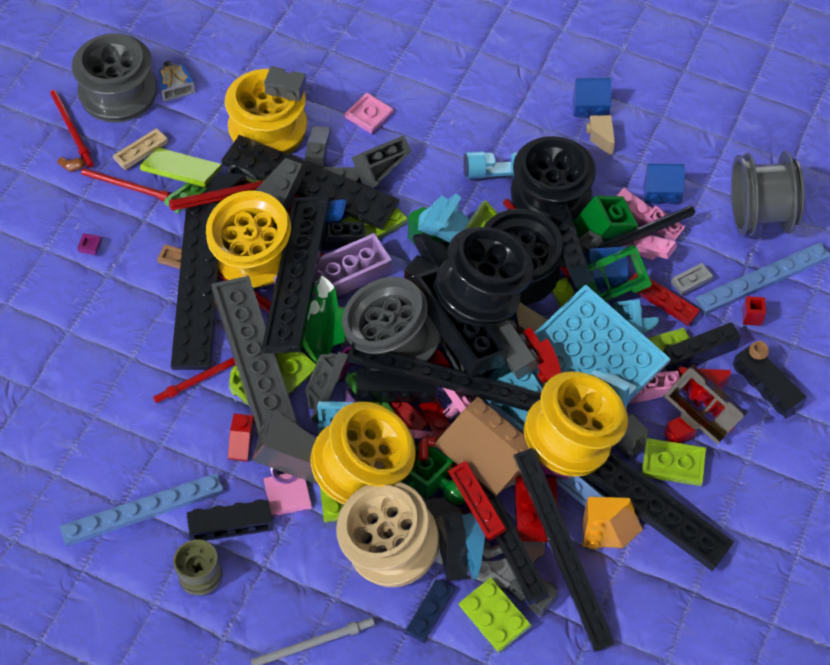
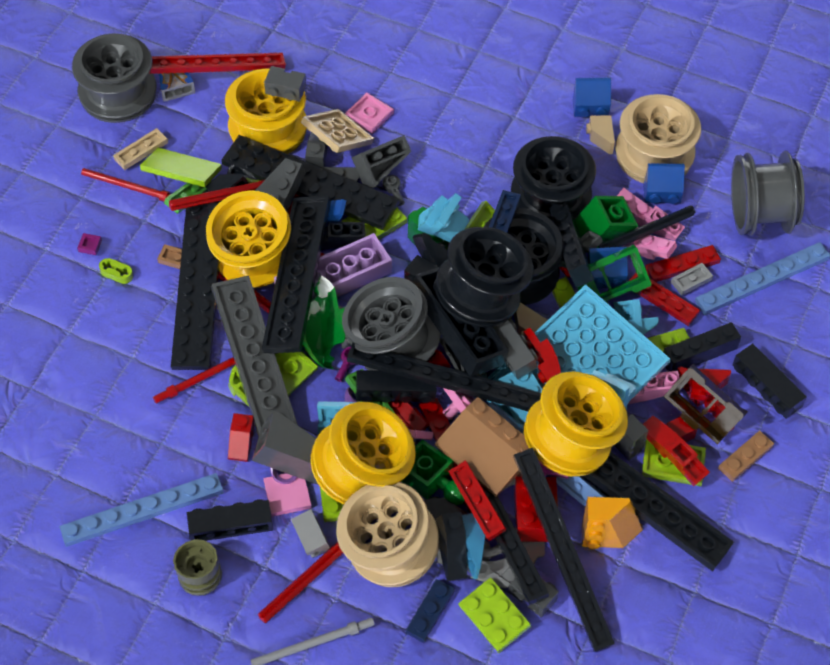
(71, 165): dark orange arm -> none
(83, 150): red bar -> none
(117, 268): none -> lime beam
(216, 63): none -> red plate
(300, 583): none -> red axle
(310, 534): none -> light grey hinge
(323, 380): dark grey wing -> none
(337, 130): none -> tan plate
(391, 184): none -> dark grey plate
(424, 445): red arm -> none
(482, 165): medium azure piece -> none
(505, 211): none -> dark blue plate
(656, 131): none -> tan wheel
(676, 450): none -> red slope
(678, 264): none -> red plate
(746, 456): none -> medium nougat plate
(753, 310): red brick -> none
(759, 350): medium nougat plate -> none

